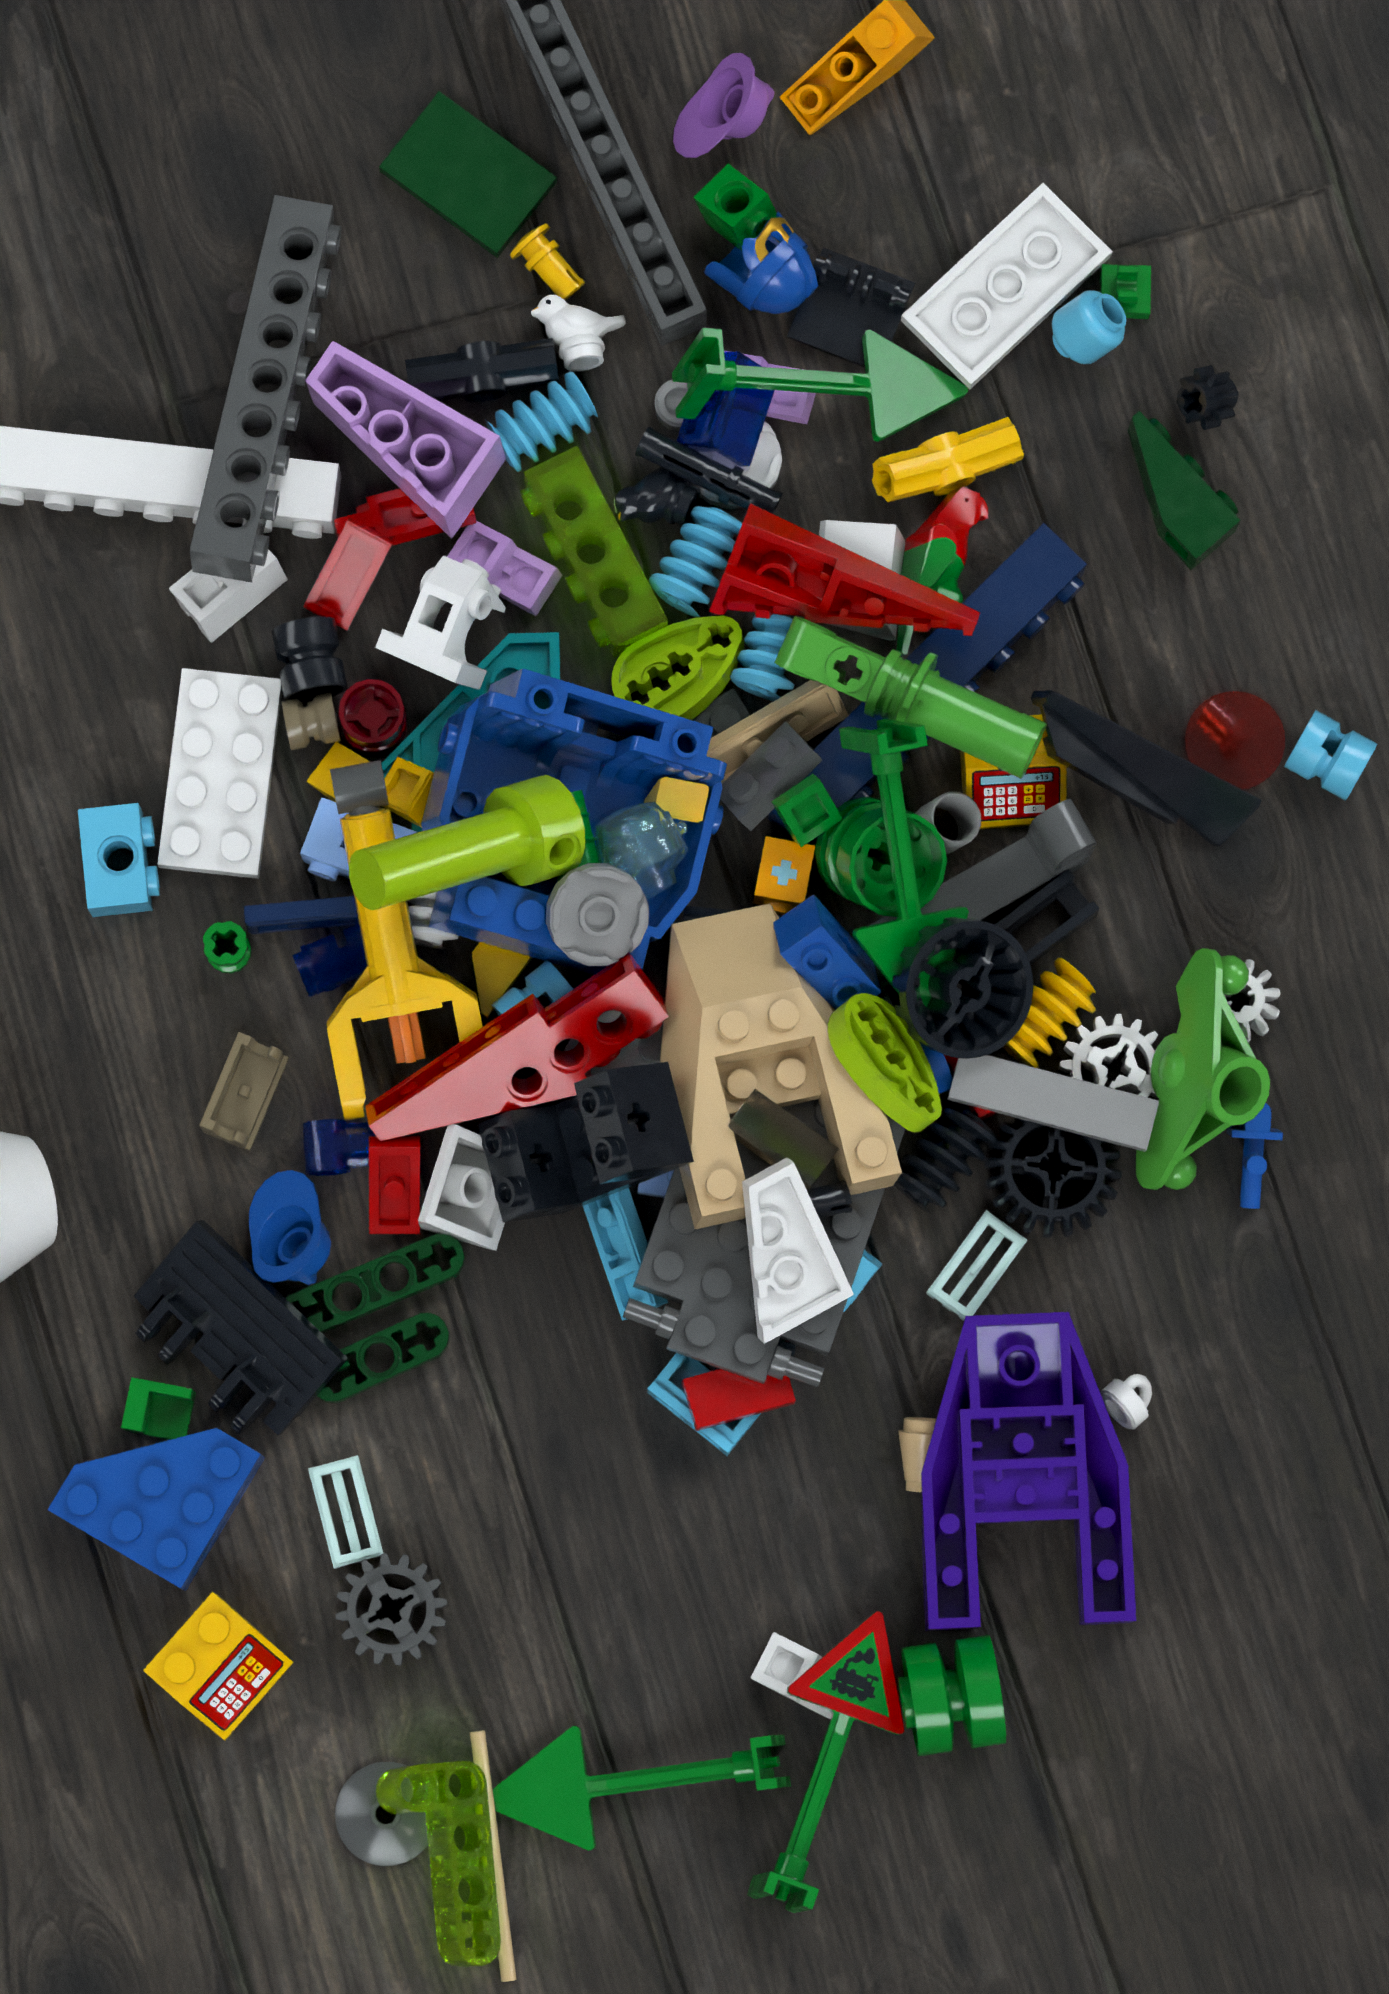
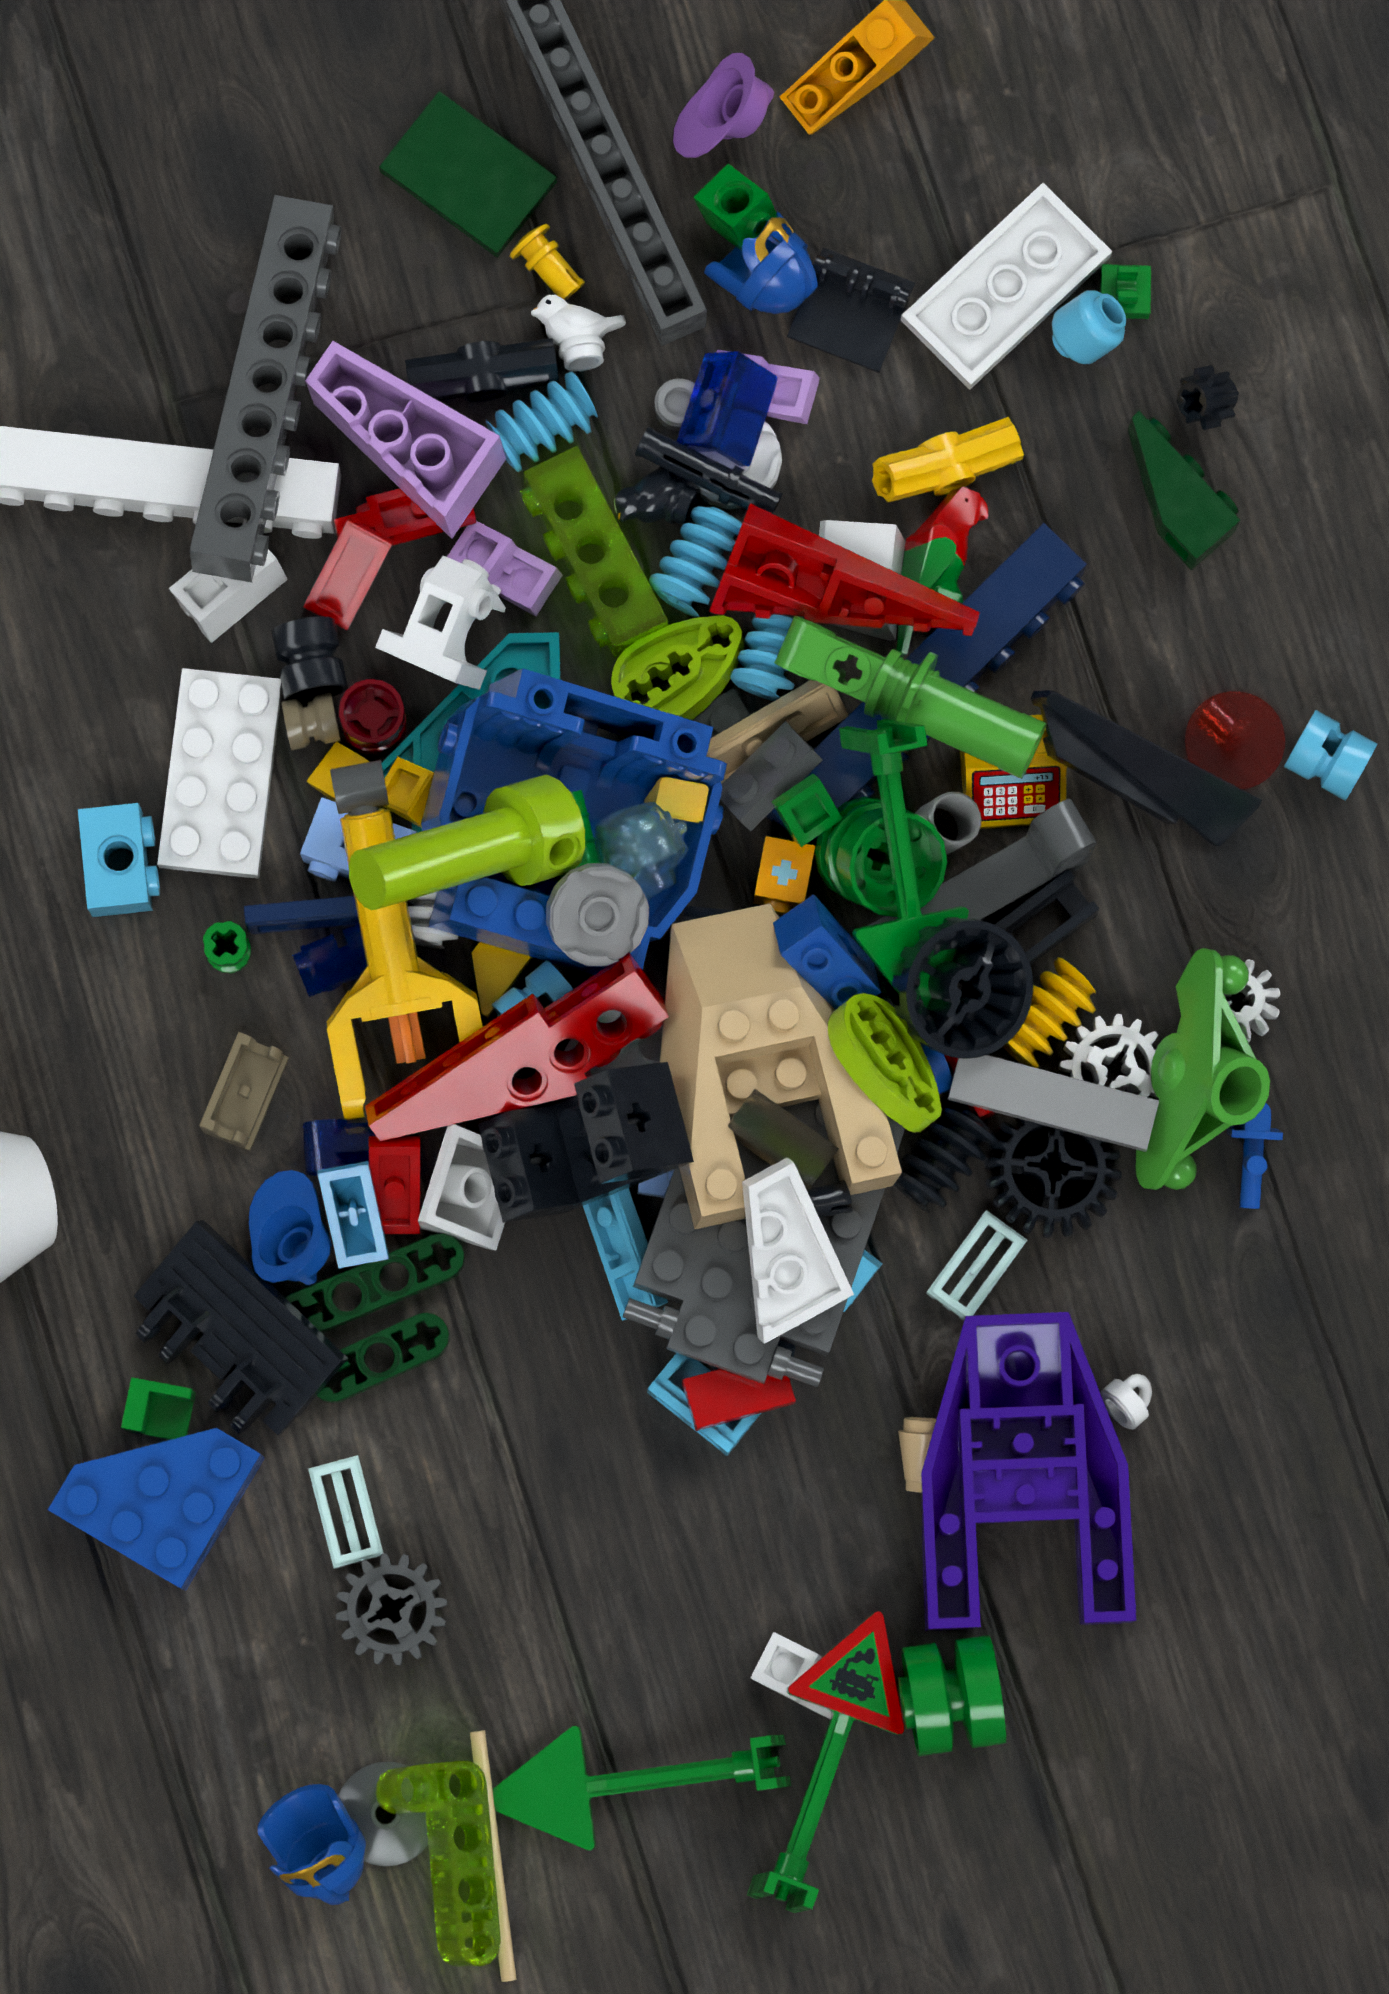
(218, 1666): yellow slope -> none
(314, 1843): none -> blue helmet
(353, 1214): none -> dark azure slope
(896, 382): piece -> none

